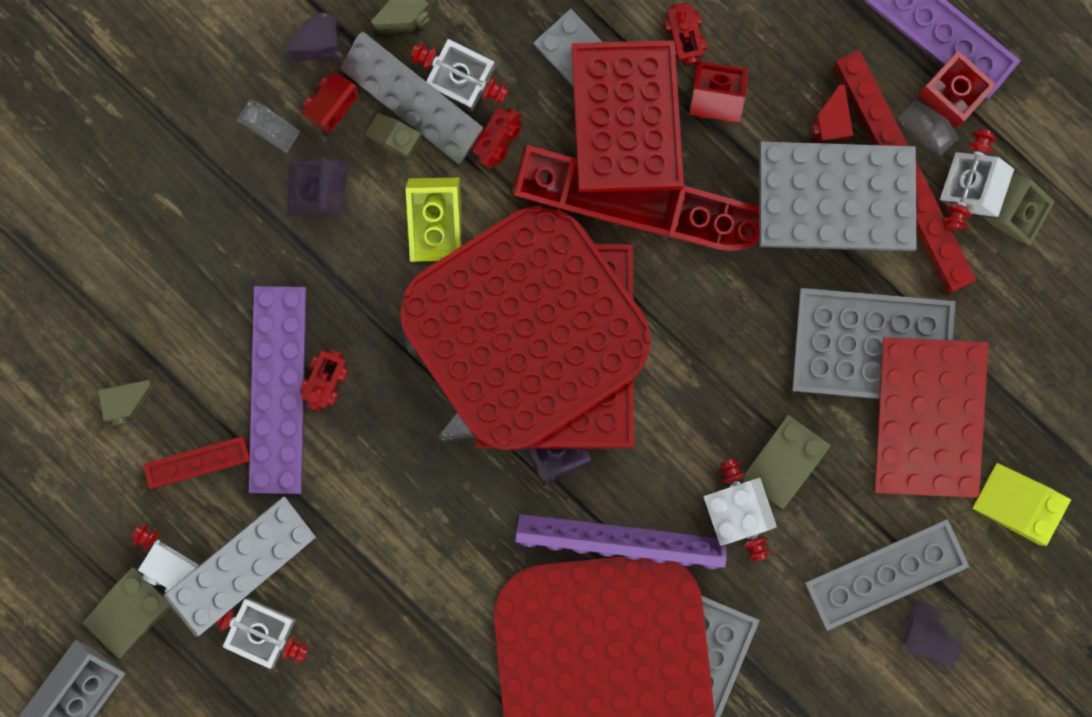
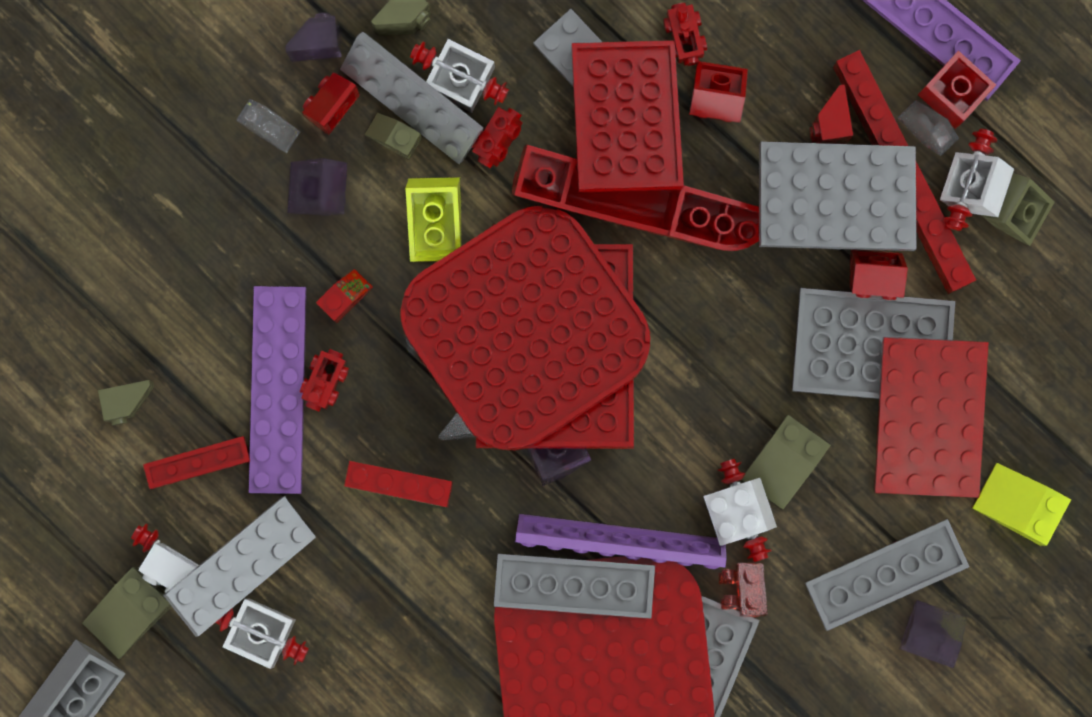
(344, 295): none -> red slope
(398, 484): none -> red brick
(574, 586): none -> light grey plate
(751, 589): none -> clear red plate
(877, 274): none -> red slope

